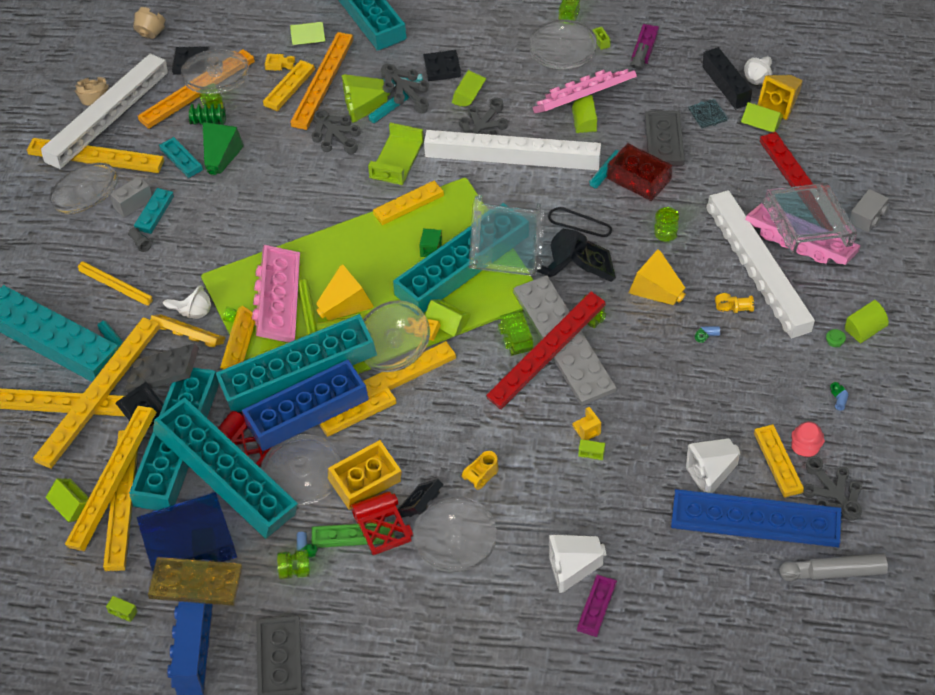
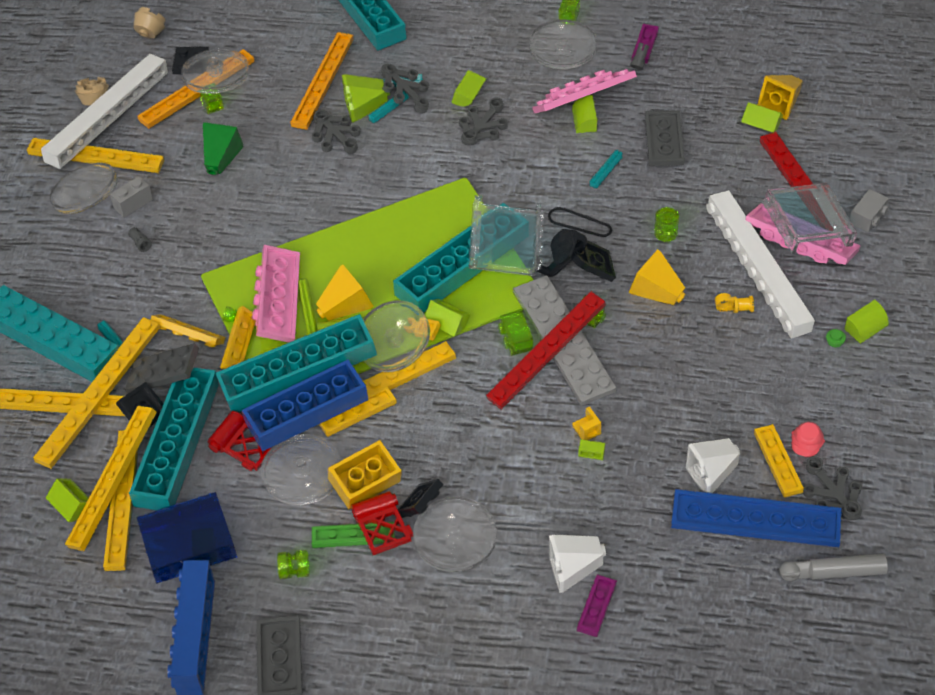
(115, 283): yellow axle -> none
(121, 608): lime piece -> none
(154, 210): teal plate -> none
(181, 157): teal plate -> none
(194, 306): white piece -> none
(195, 581): clear yellow plate -> none
(207, 114): green piece -> none
(225, 467): teal brick -> none
(277, 62): yellow plate -> none
(288, 85): yellow plate -> none
(302, 544): arm -> none
(307, 33): lime brick -> none
(397, 154): lime panel -> none
(408, 202): yellow plate -> none
(430, 241): green brick -> none
(442, 65): black plate -> none
(479, 472): yellow piece -> none
(512, 150): white brick -> none
(602, 38): lime piece -> none
(639, 171): clear red brick -> none
(705, 332): arm -> none
(708, 113): clear light blue piece -> none
(727, 78): black brick -> none
(757, 69): white piece -> none
(840, 394): arm -> none

